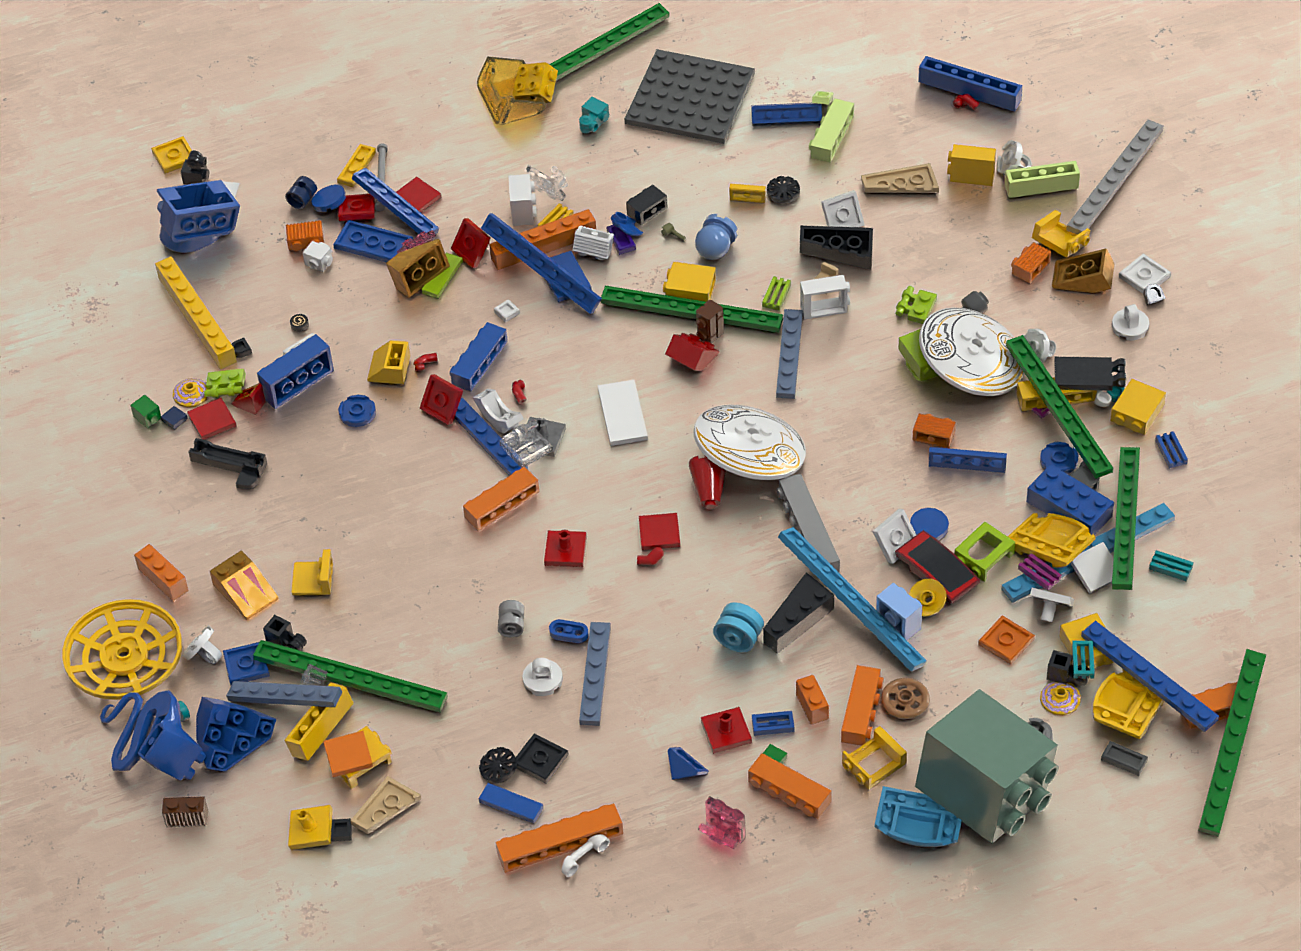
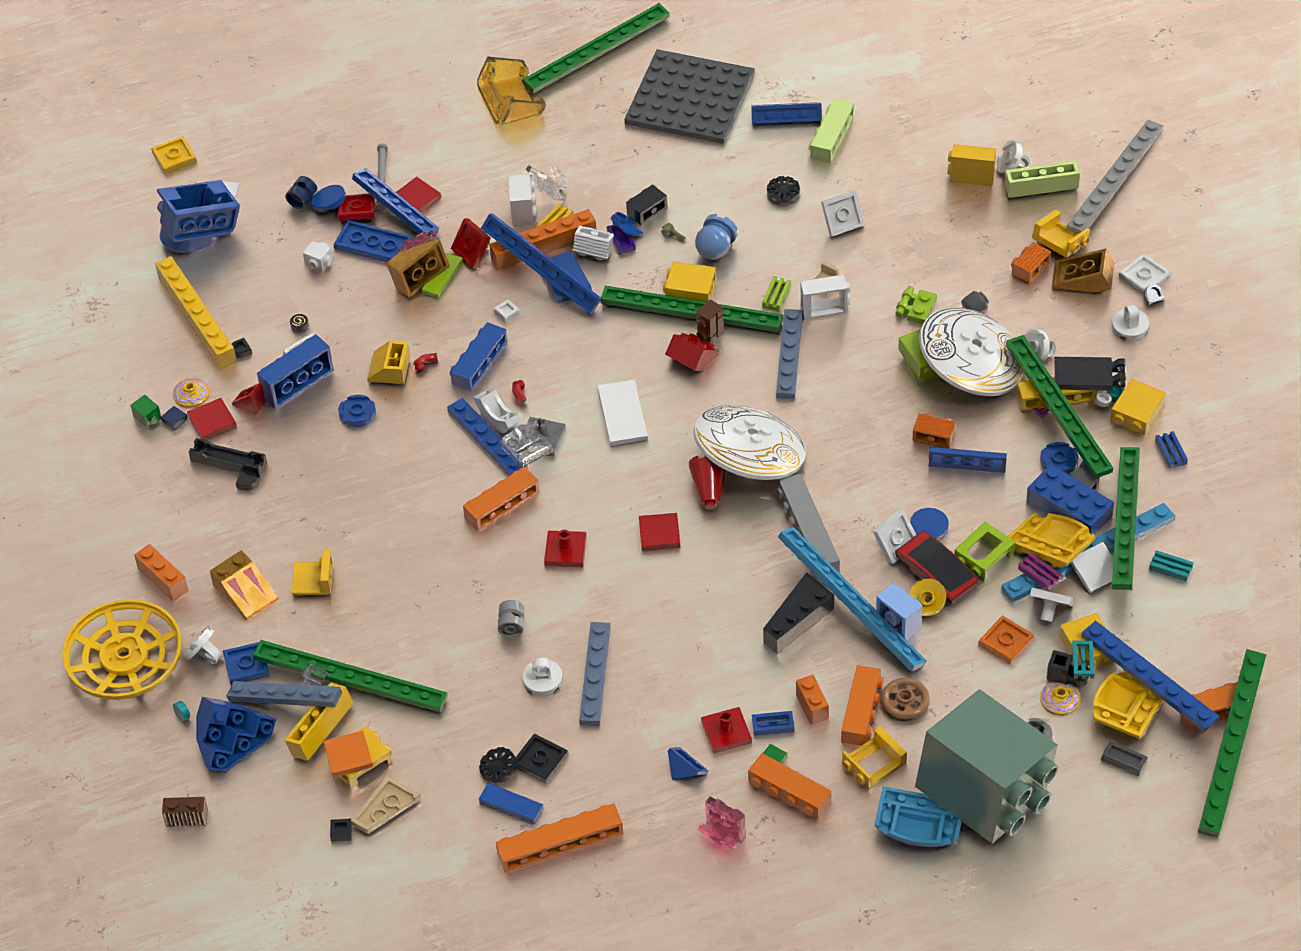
(156, 736): blue hips -> none
(195, 169): black brick -> none
(225, 383): lime plate -> none
(280, 632): black brick -> none
(302, 234): orange brick -> none
(310, 827): yellow tile -> none
(357, 162): yellow tile -> none
(441, 399): red tile -> none
(535, 80): yellow bracket -> none
(569, 631): blue plate -> none
(593, 115): teal brick -> none
(598, 842): white bar -> none
(652, 558): red arm -> none
(738, 627): medium azure wheel -> none
(747, 193): yellow tile -> none
(822, 97): yellowish green tile -> none
(838, 244): black wedge -> none
(902, 180): tan wing -> none
(965, 99): red arm -> none
(970, 82): blue brick -> none

